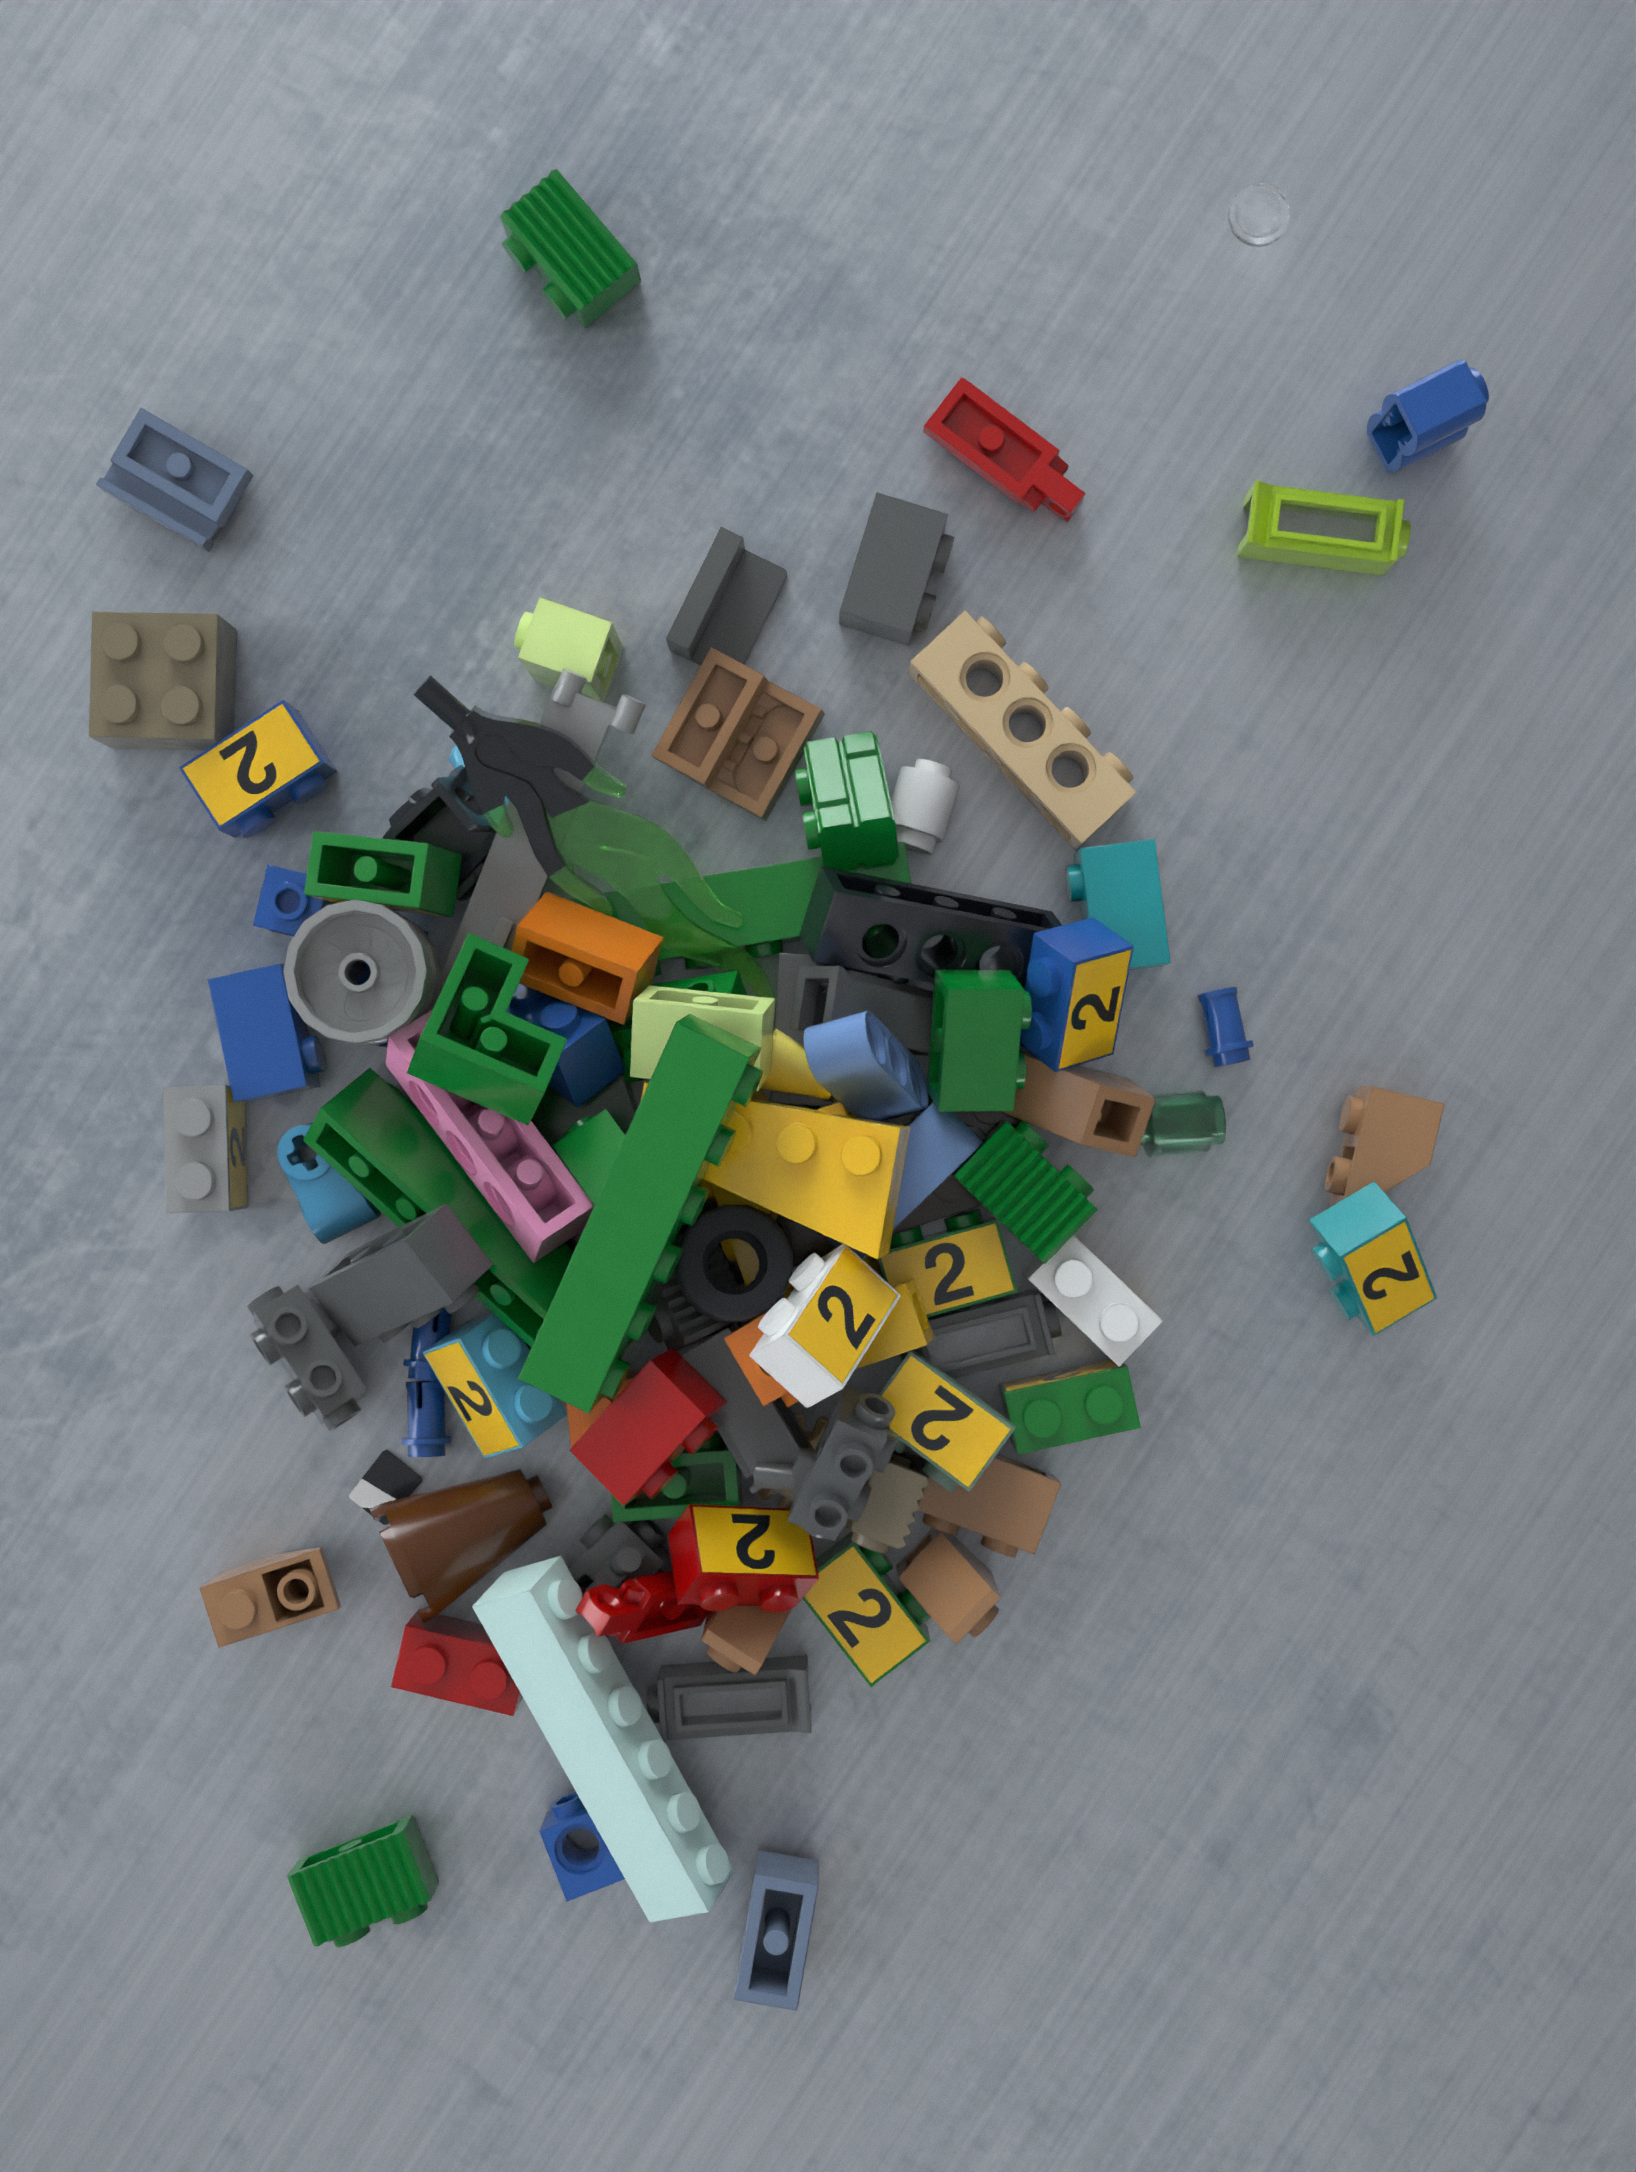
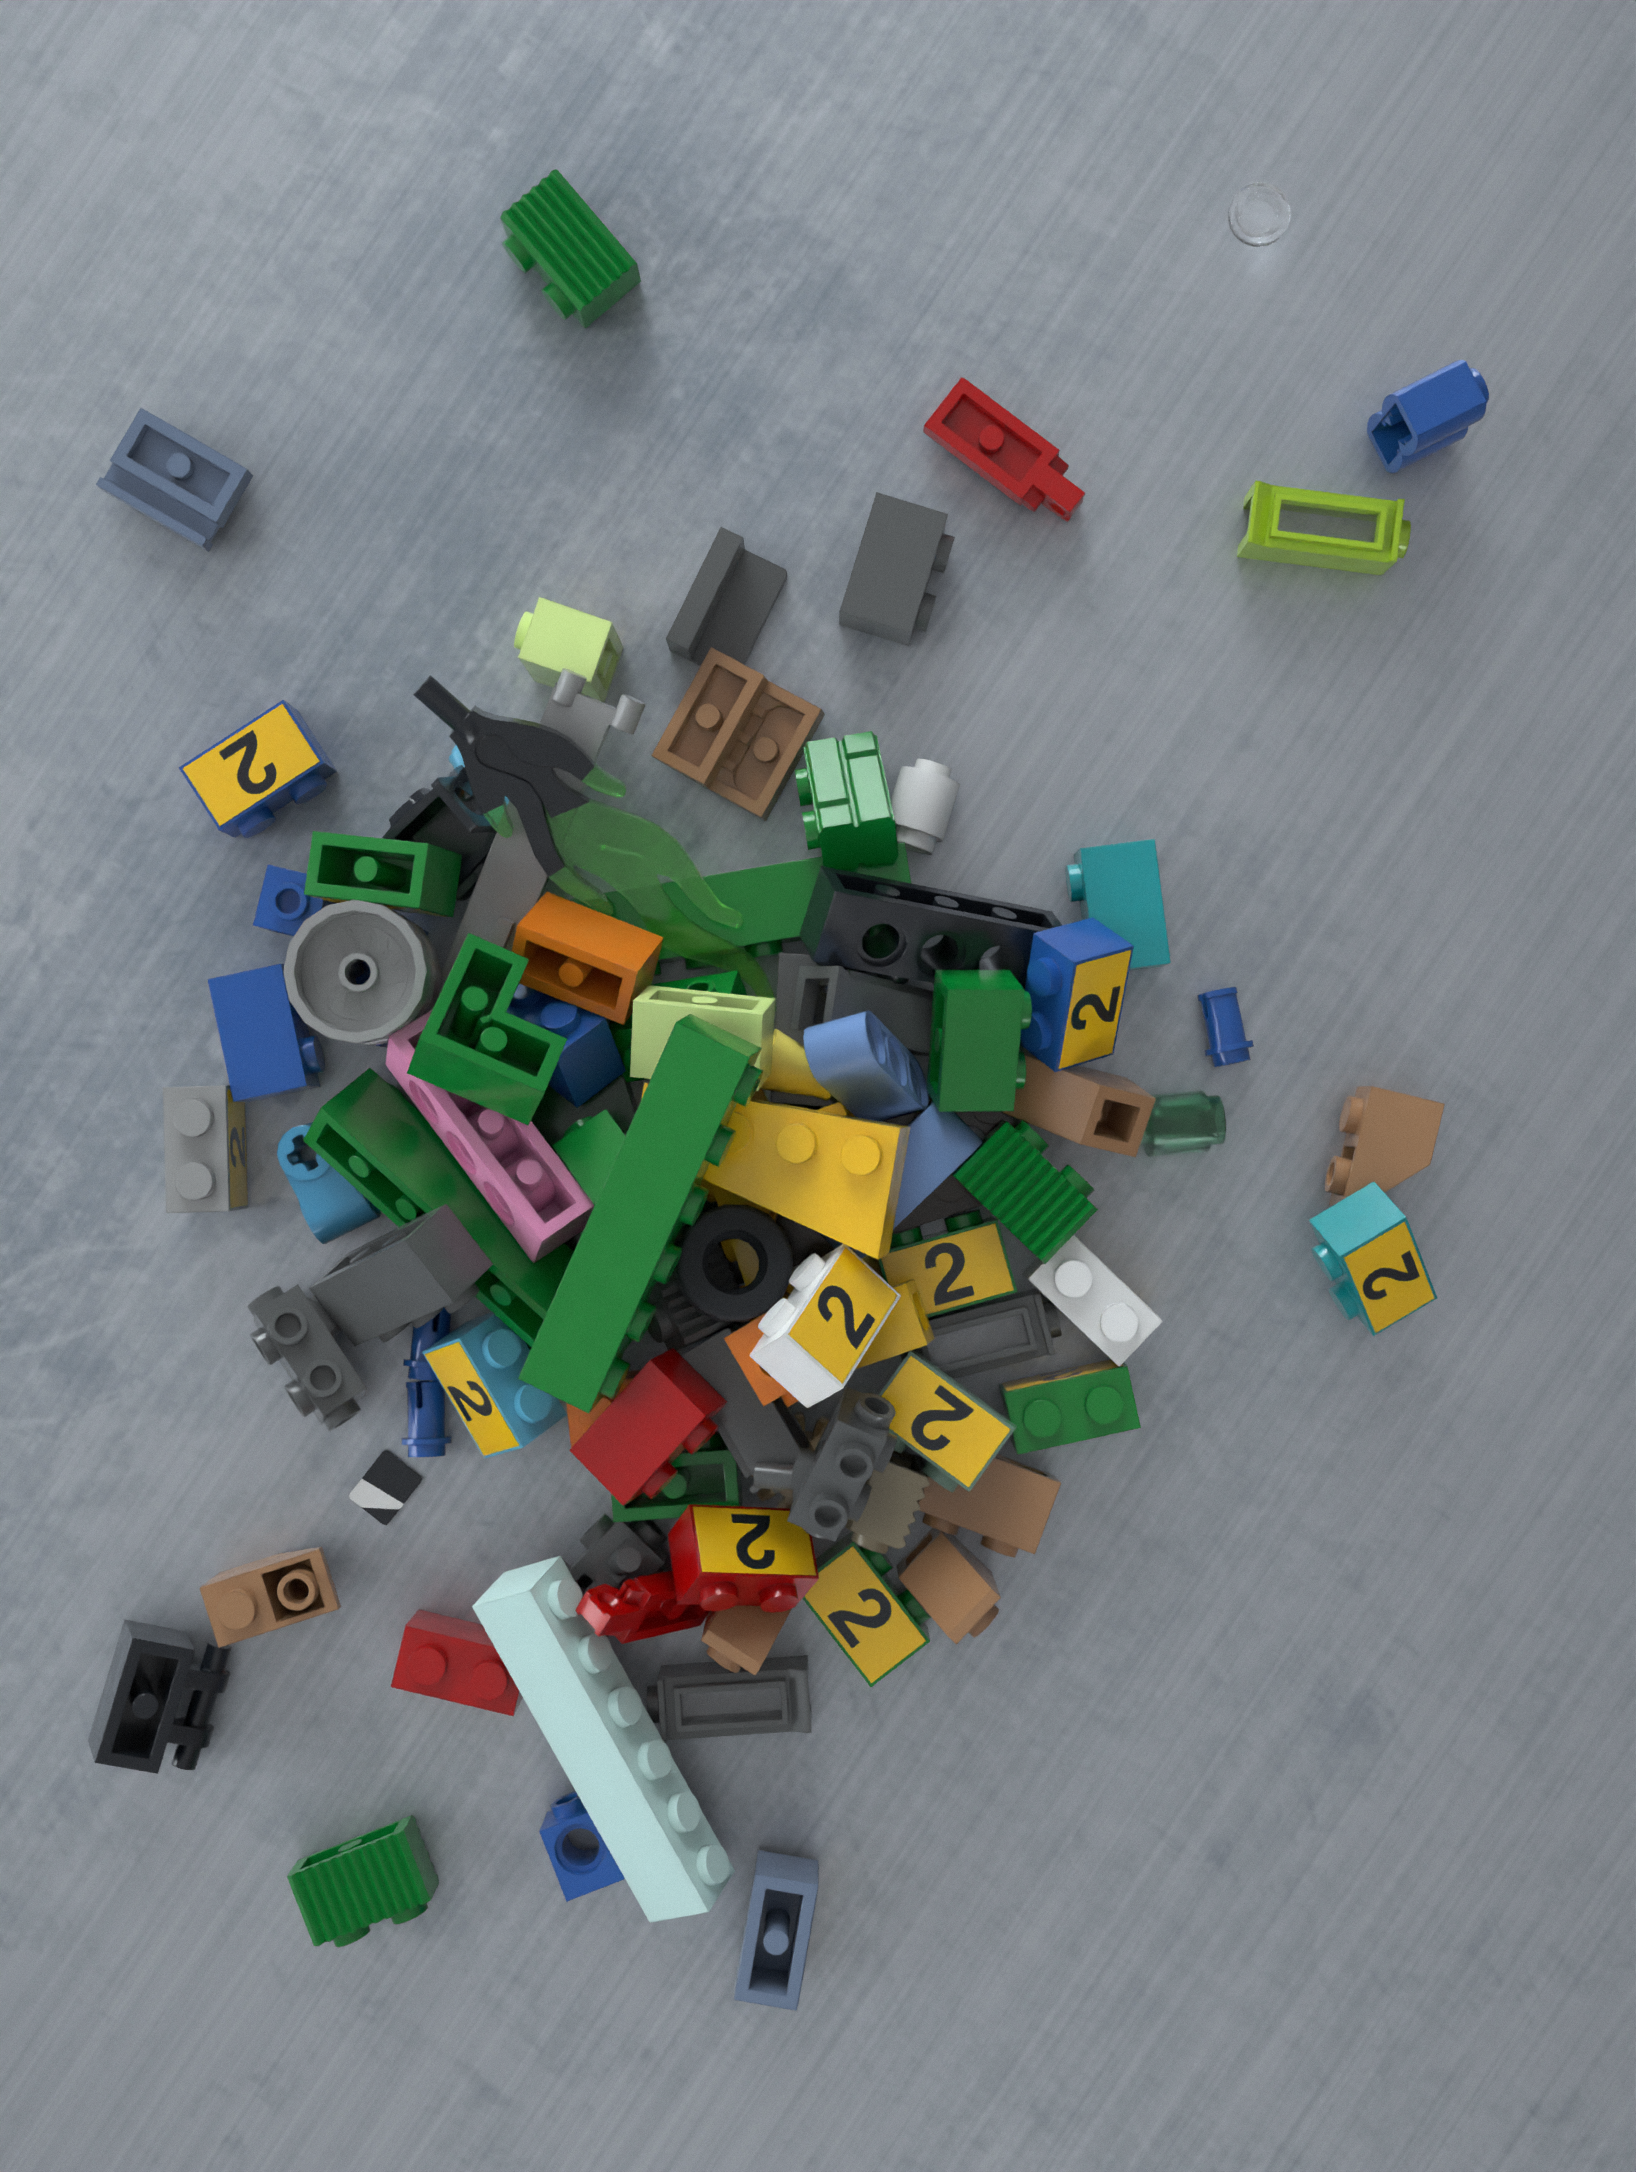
(144, 1695): none -> black brick
(161, 680): dark tan brick -> none
(460, 1533): reddish brown cone -> none
(1028, 765): tan brick -> none

